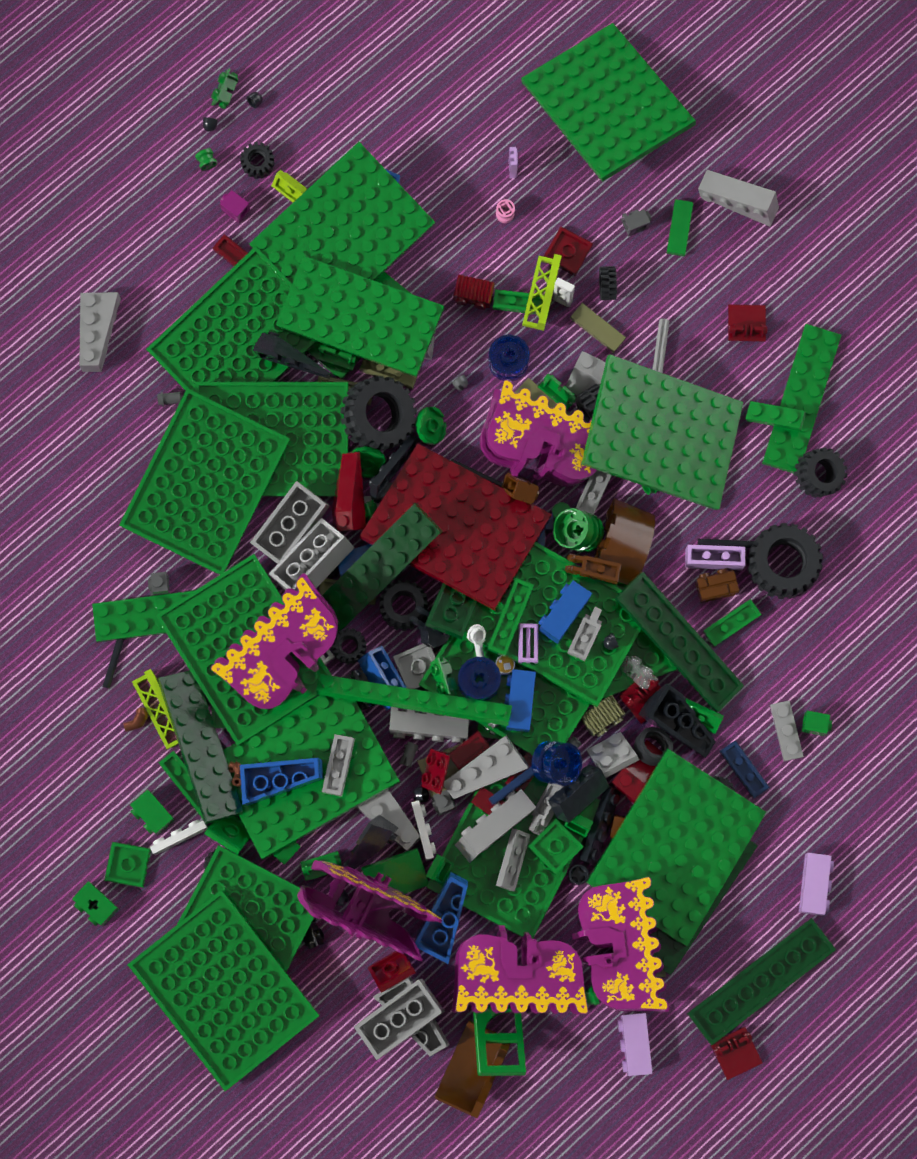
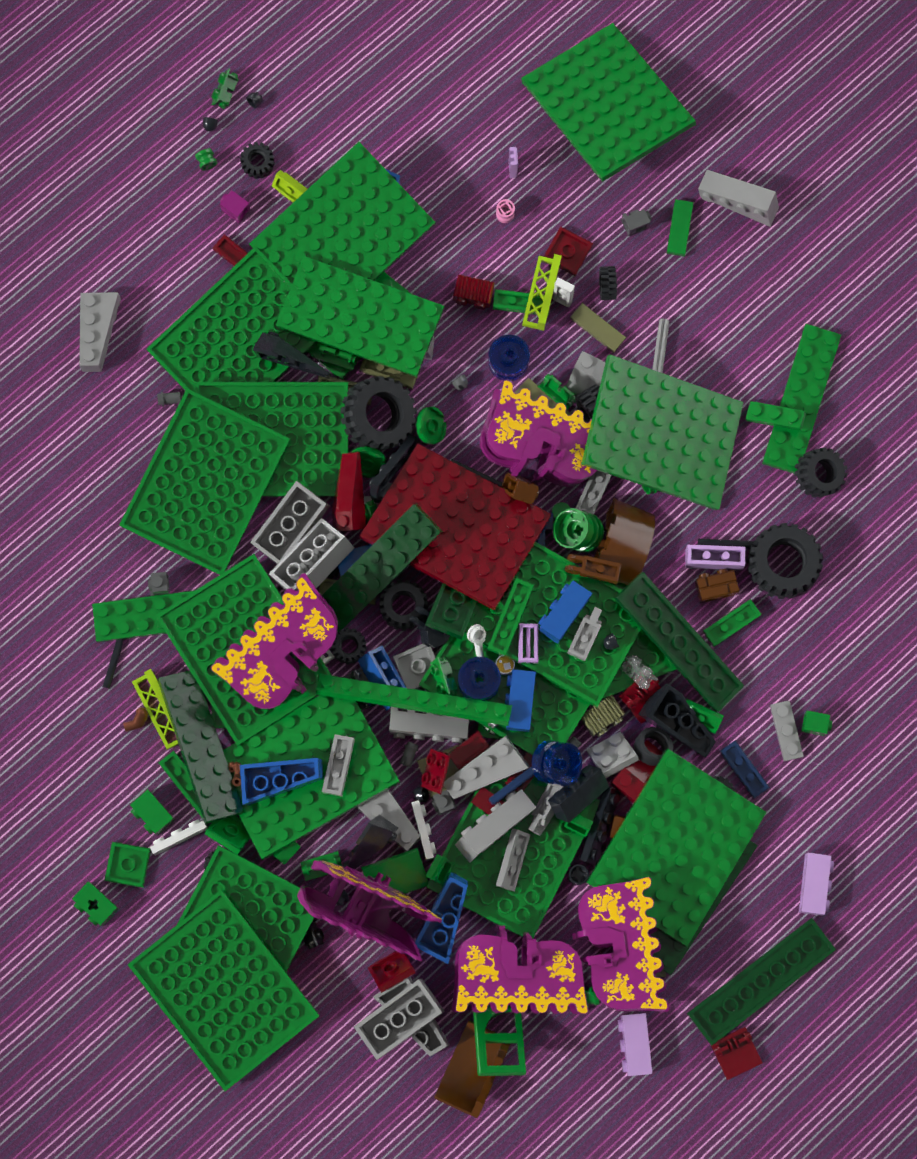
(555, 846): green plate -> none
(747, 323): dark red hinge -> none

